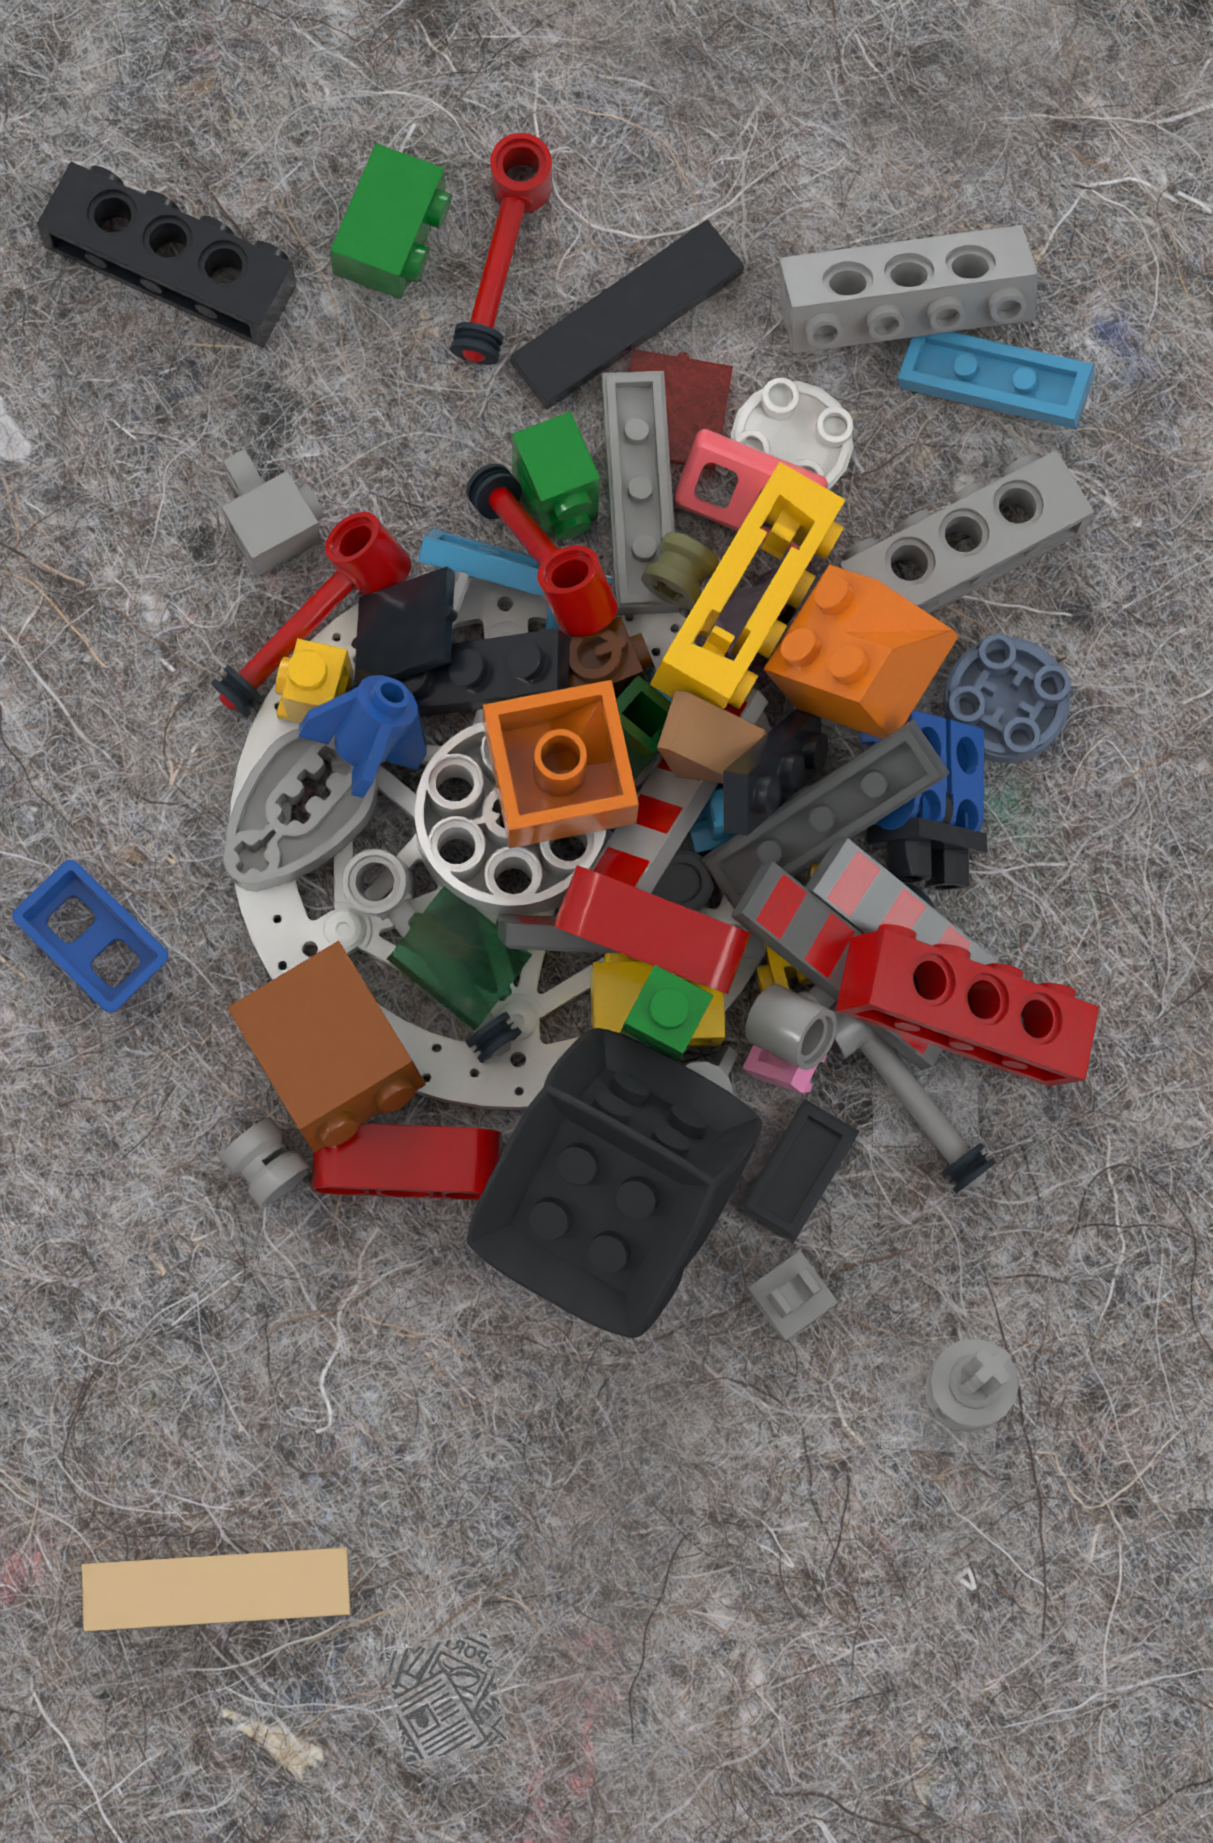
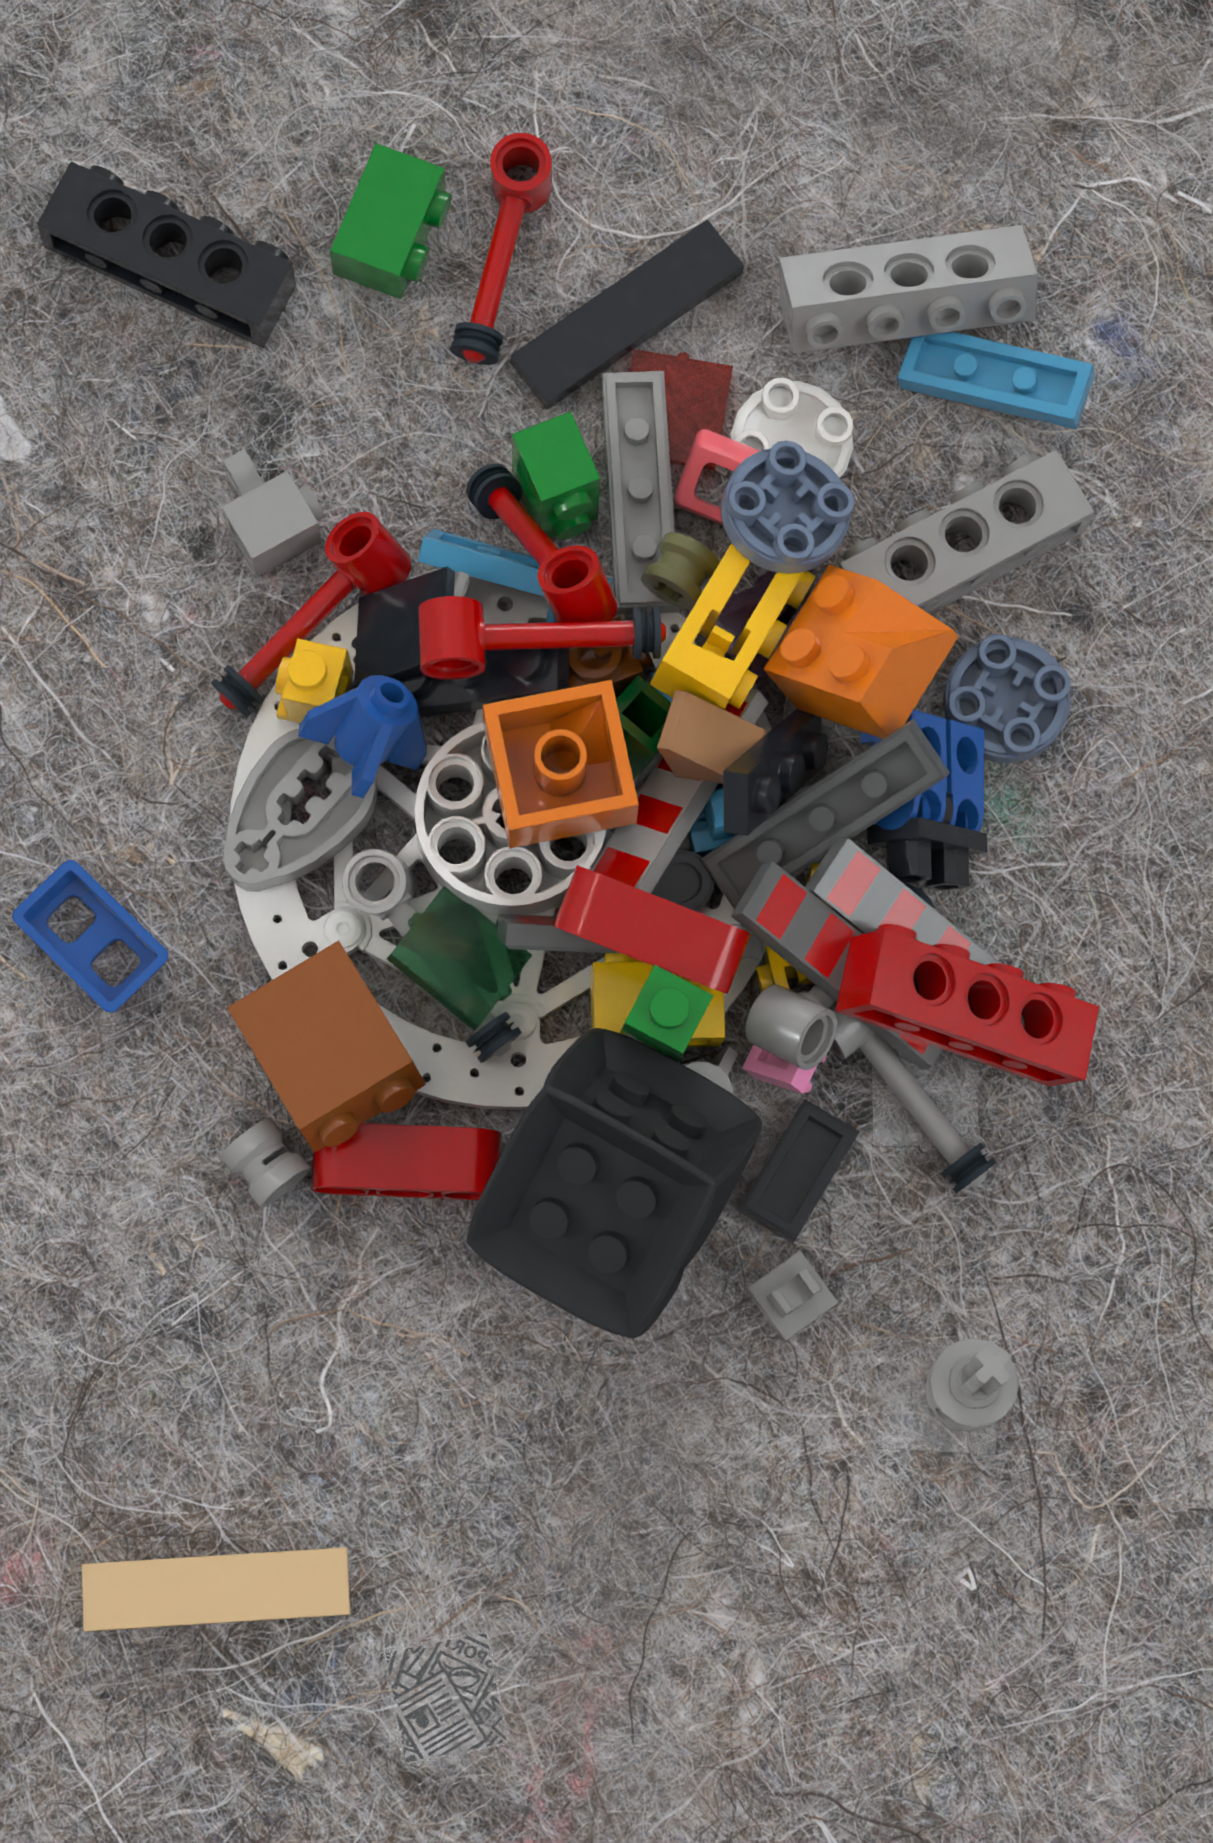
(456, 637): none -> red piece
(786, 509): none -> sand blue tile

